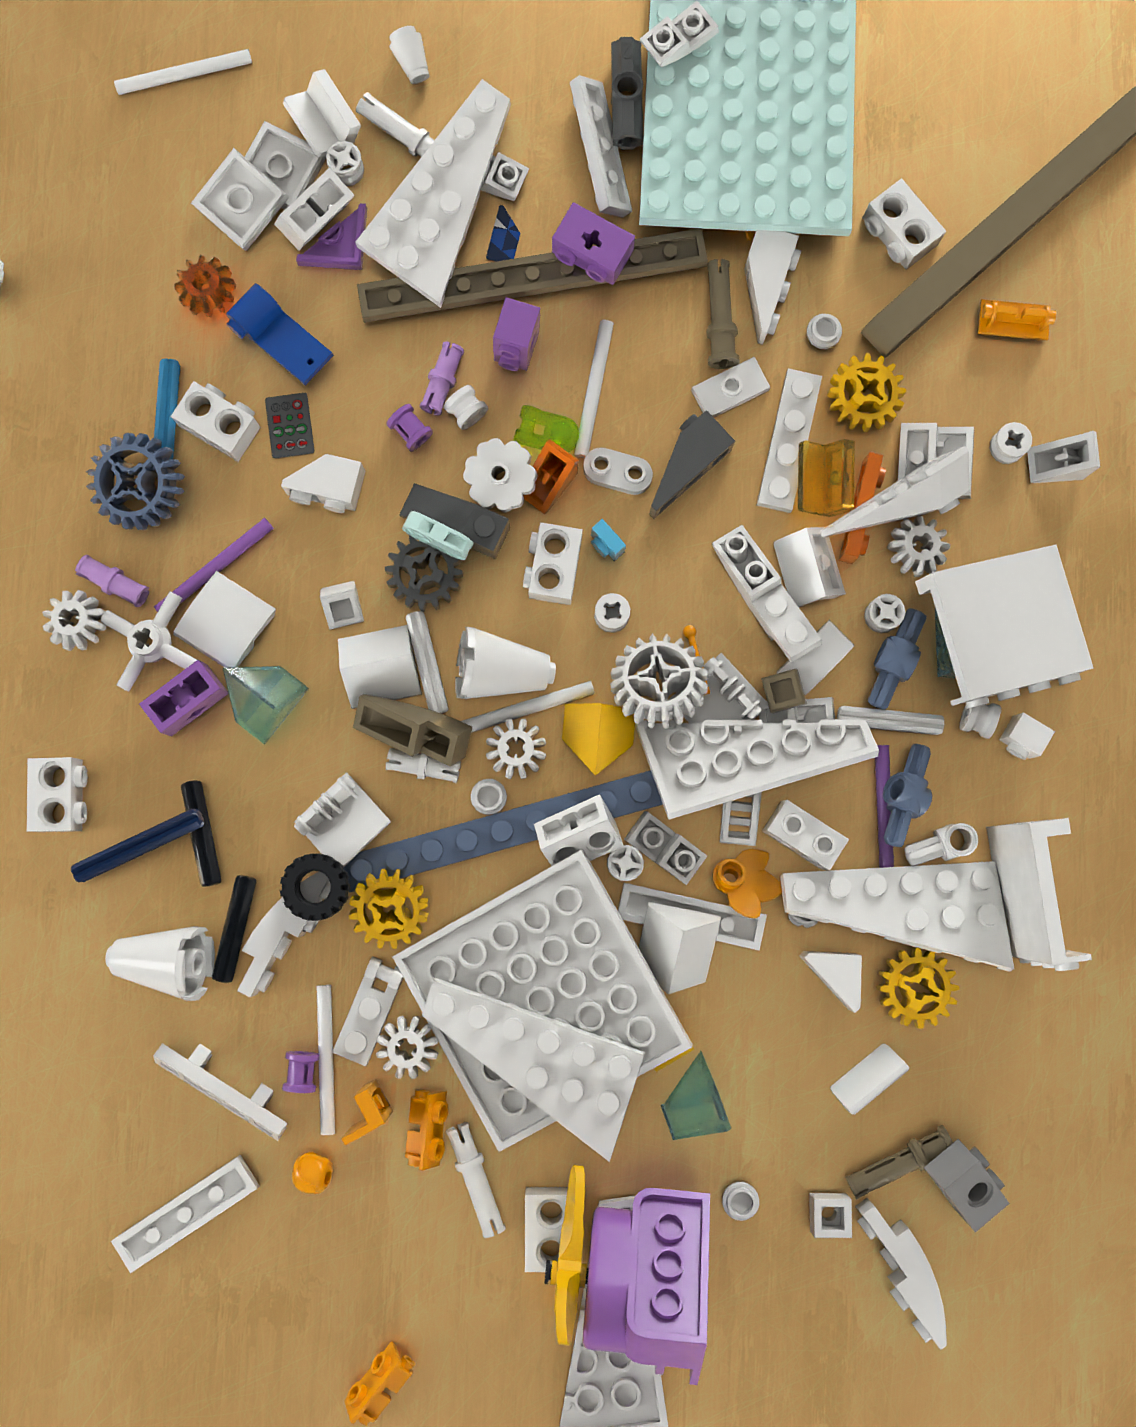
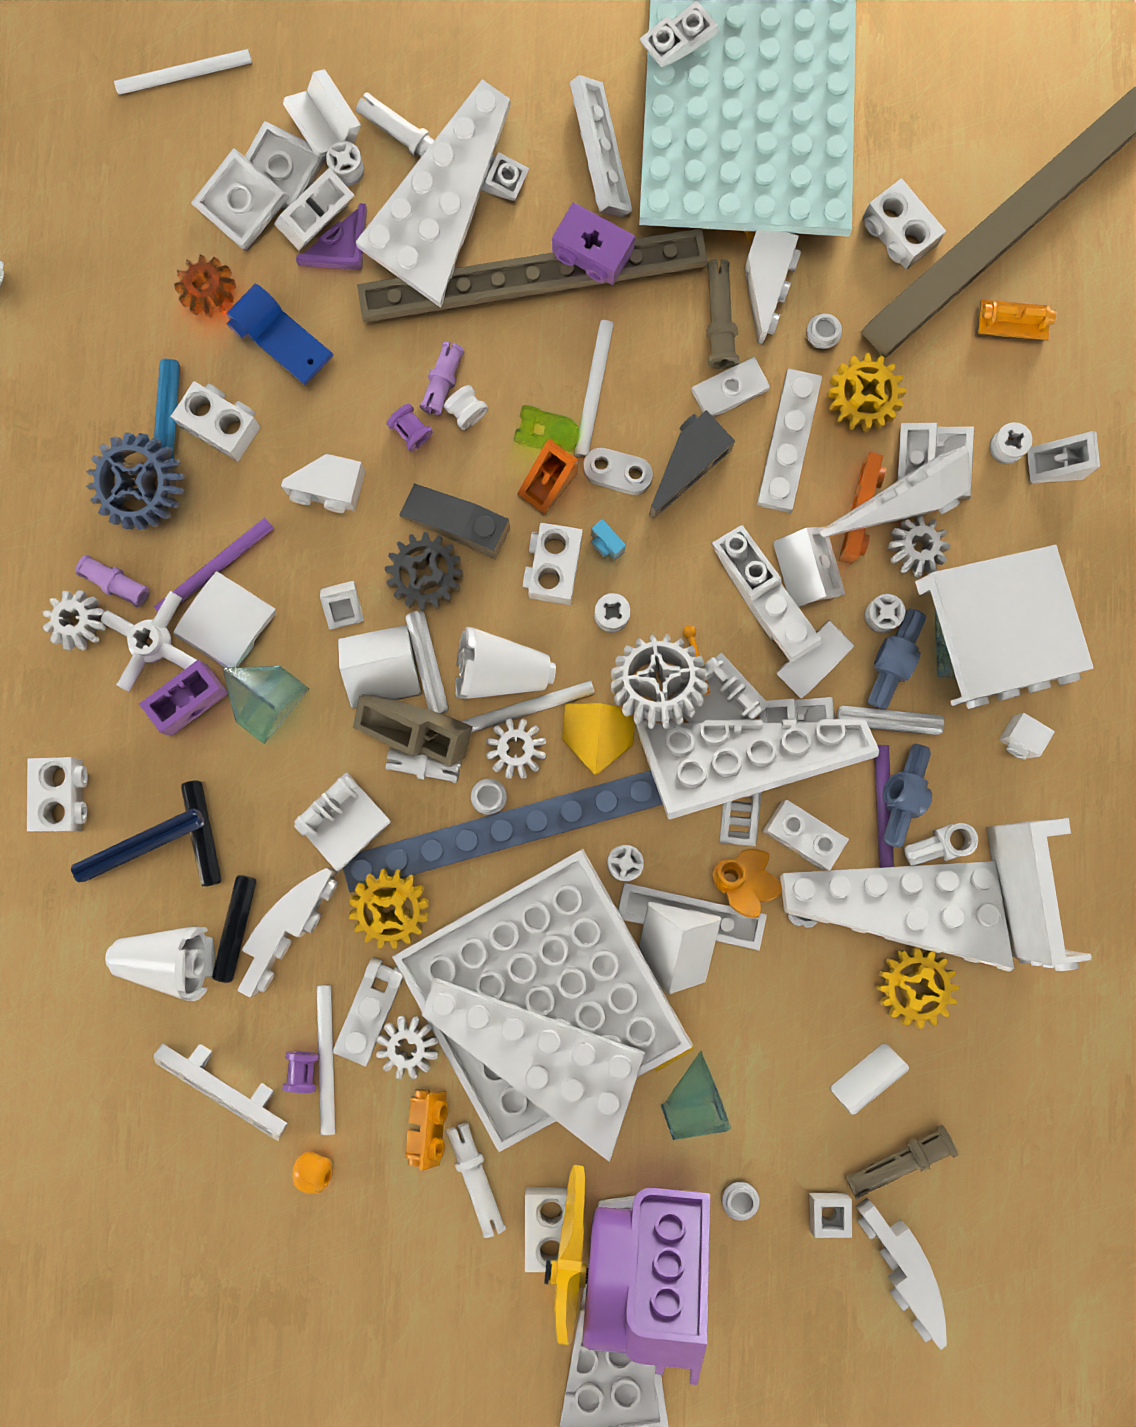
(185, 1213): white plate -> none
(289, 425): dark grey sticker -> none
(291, 887): black tyre -> none
(366, 1398): light orange hinge -> none
(374, 1109): light orange panel -> none
(410, 53): white cone -> none
(437, 535): light aqua piece -> none
(493, 459): white plant -> none
(503, 238): sticker -> none
(516, 334): medium lavender brick -> none
(579, 827): white brick -> none
(627, 110): dark grey piece -> none
(665, 847): white slope -> none
(784, 691): dark tan tile -> none
(826, 477): clear yellow panel -> none
(839, 973): white slope -> none
(968, 1184): light grey brick -> none
(981, 719): white wheel -> none

